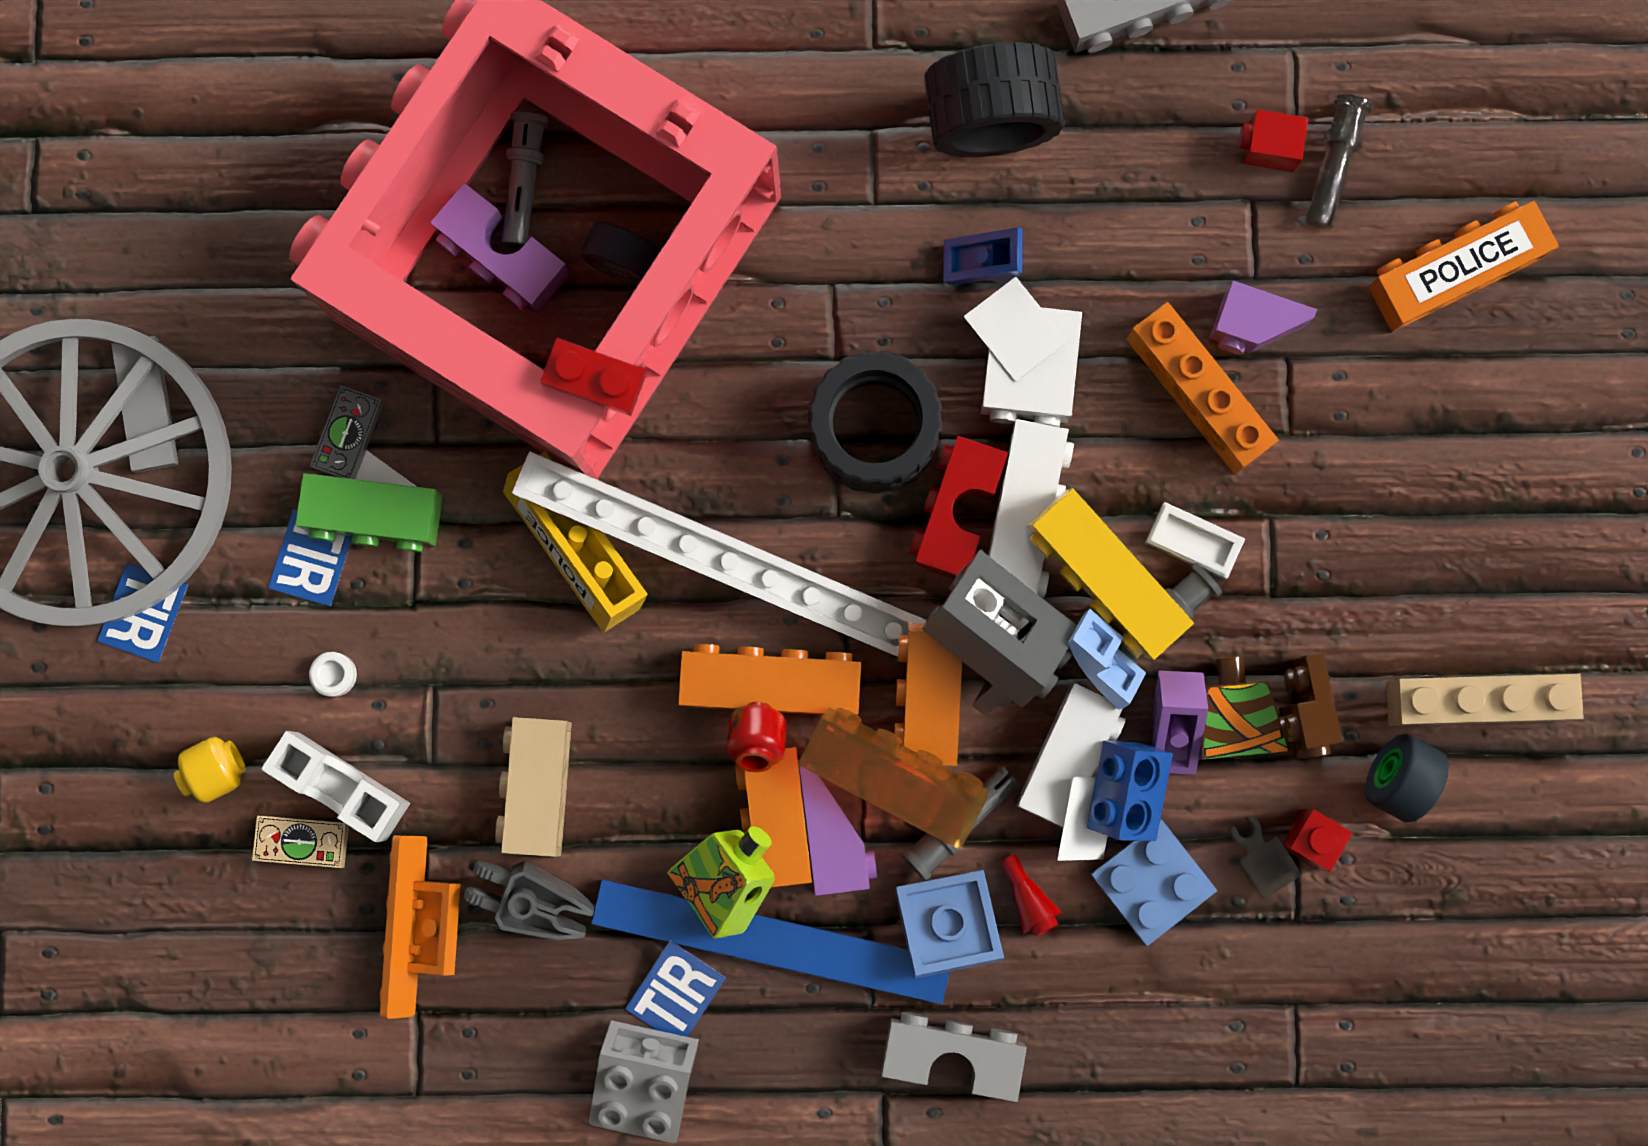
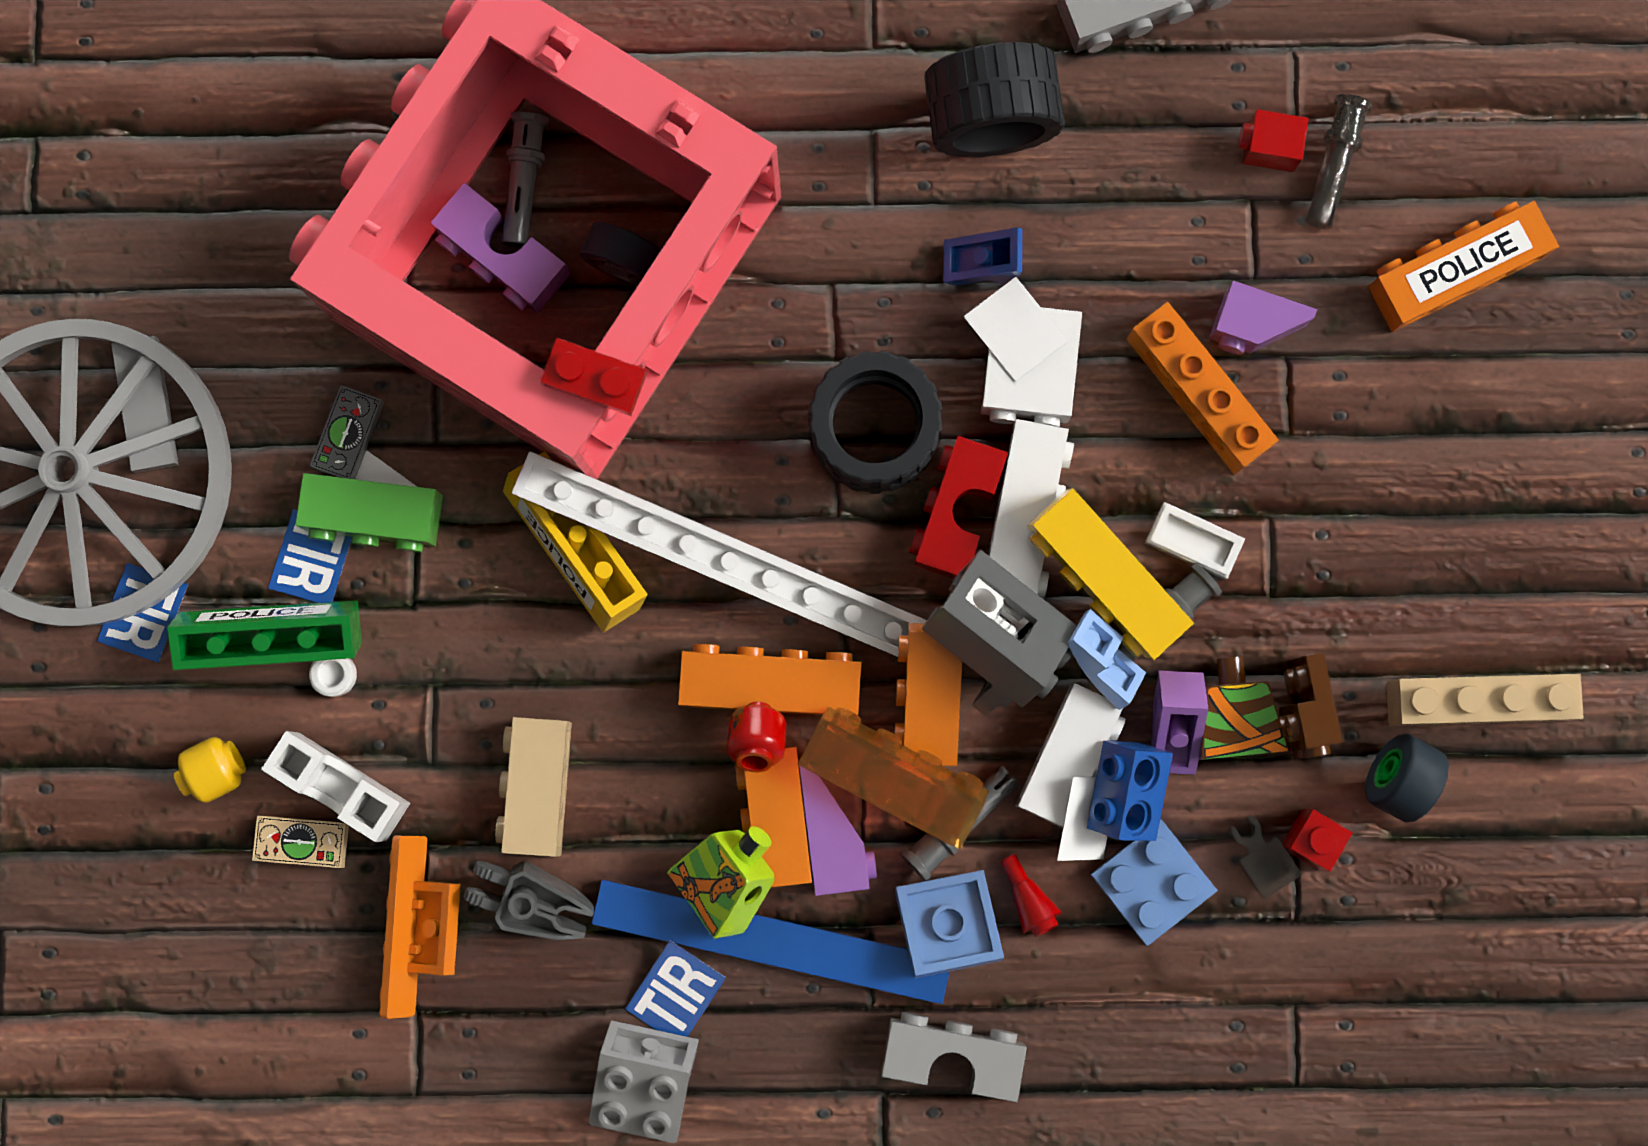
(265, 635): none -> green brick

